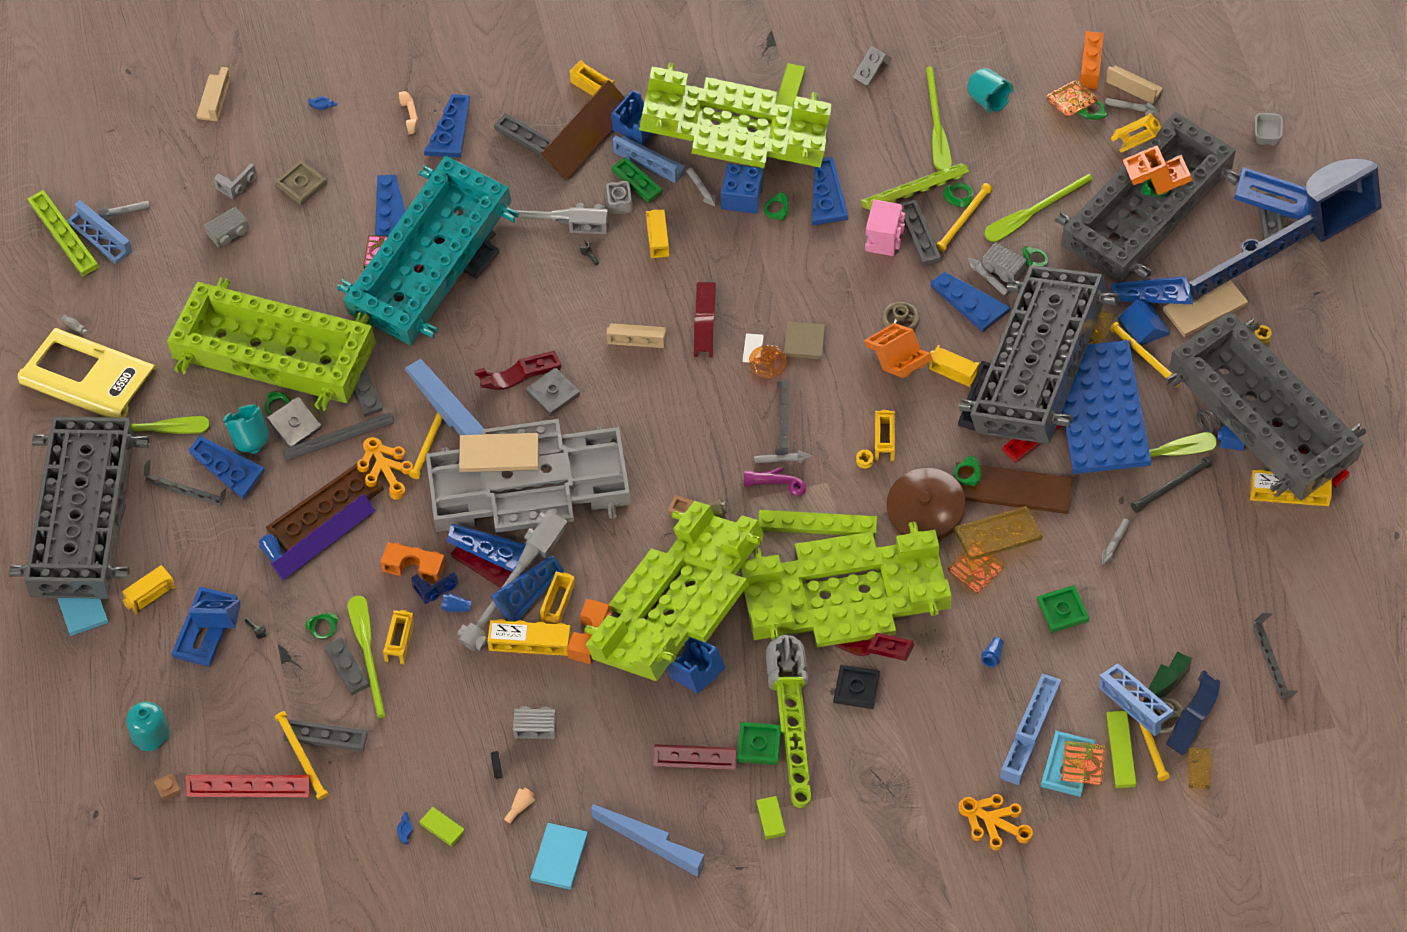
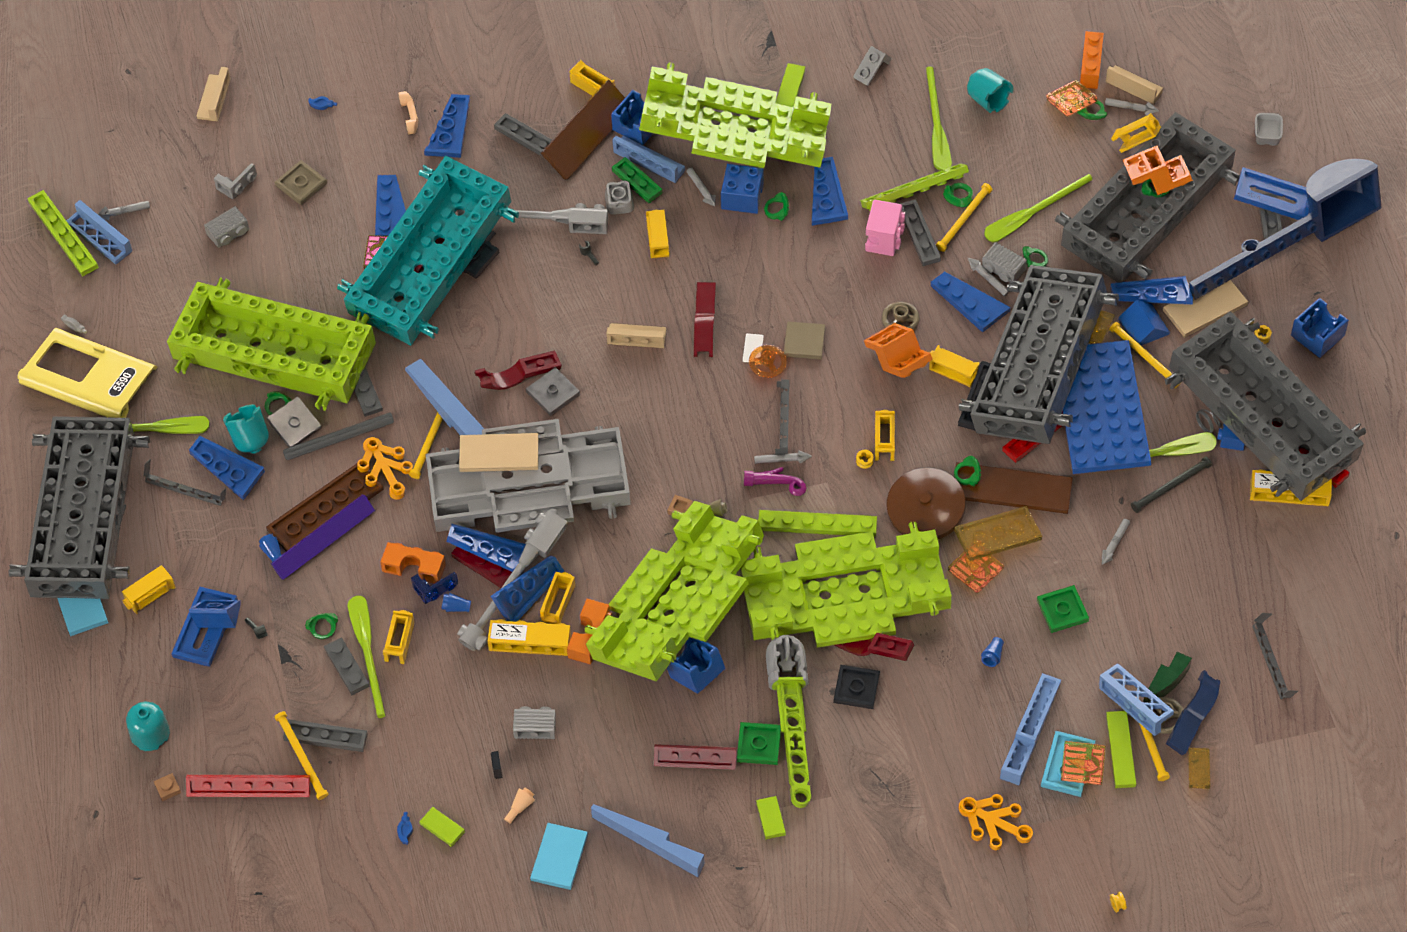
(1118, 902): none -> yellow bush
(1318, 328): none -> blue piece

